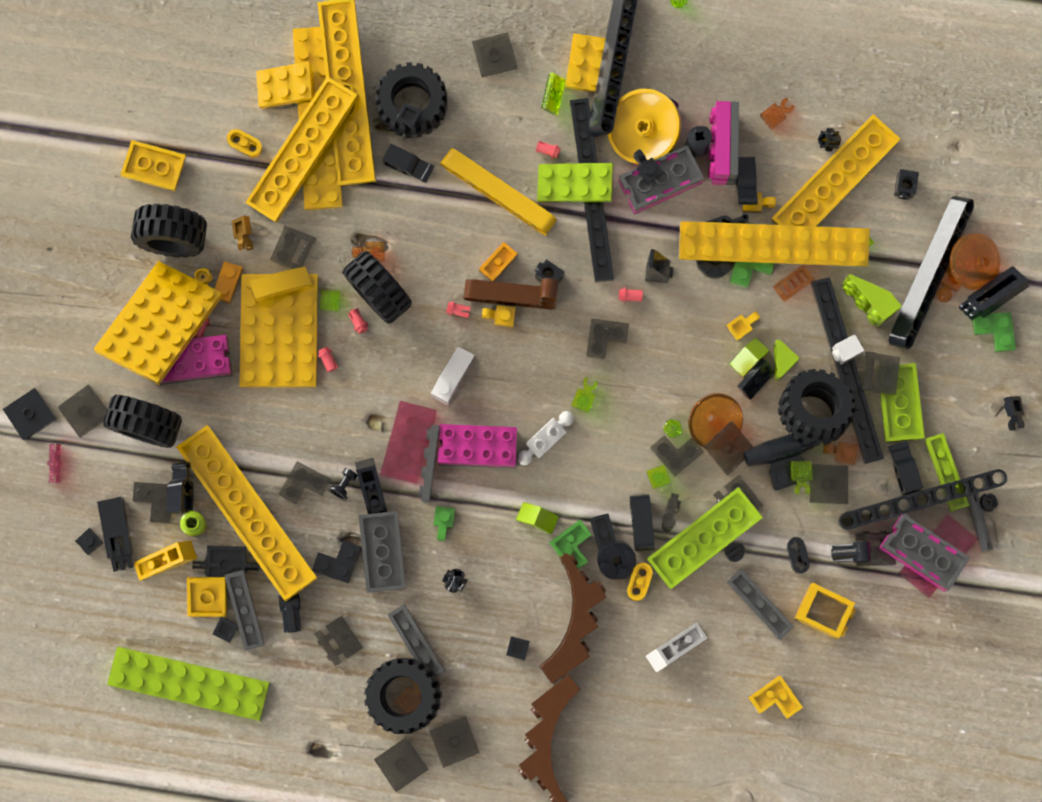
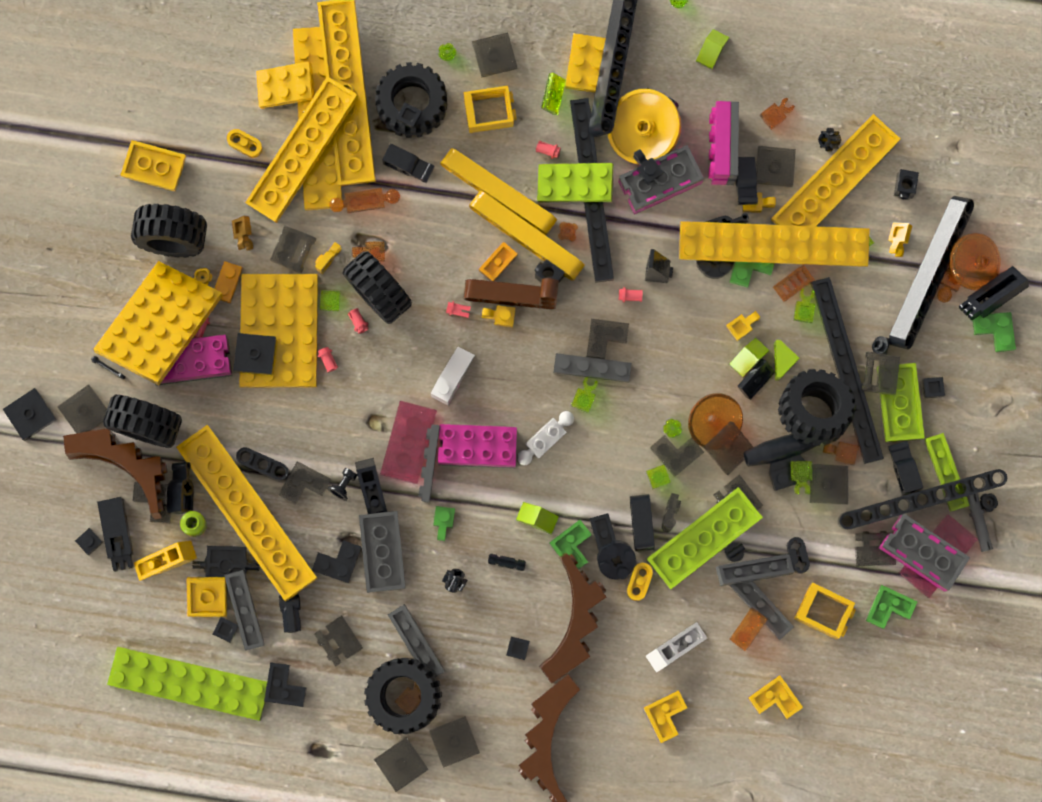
(54, 463): clear pink pin -> none
(95, 359): none -> black hinge
(103, 446): none -> reddish brown arch
(254, 354): none -> black plate
(256, 458): none -> black beam
(278, 689): none -> black plate
(280, 283): yellow slope -> none
(326, 260): none -> yellow plate
(364, 200): none -> clear orange plate
(447, 56): none -> clear neon green plate
(489, 93): none -> yellow window
(507, 562): none -> black axle
(526, 234): none -> yellow beam
(567, 226): none -> clear orange plate
(592, 368): none -> dark grey plate
(660, 713): none -> yellow plate
(699, 140): black piece -> none
(712, 48): none -> lime slope
(748, 629): none -> clear orange plate
(754, 570): none -> dark grey plate
(775, 166): none -> clear smoke plate
(804, 309): none -> clear neon green plate
(847, 349): white brick -> none
(855, 552): black piece -> none
(873, 300): lime slope -> none
(881, 345): none -> black plate
(887, 602): none -> bright green plate
(898, 236): none -> yellow plate
(933, 387): none -> black plate
(1014, 409): black plate -> none

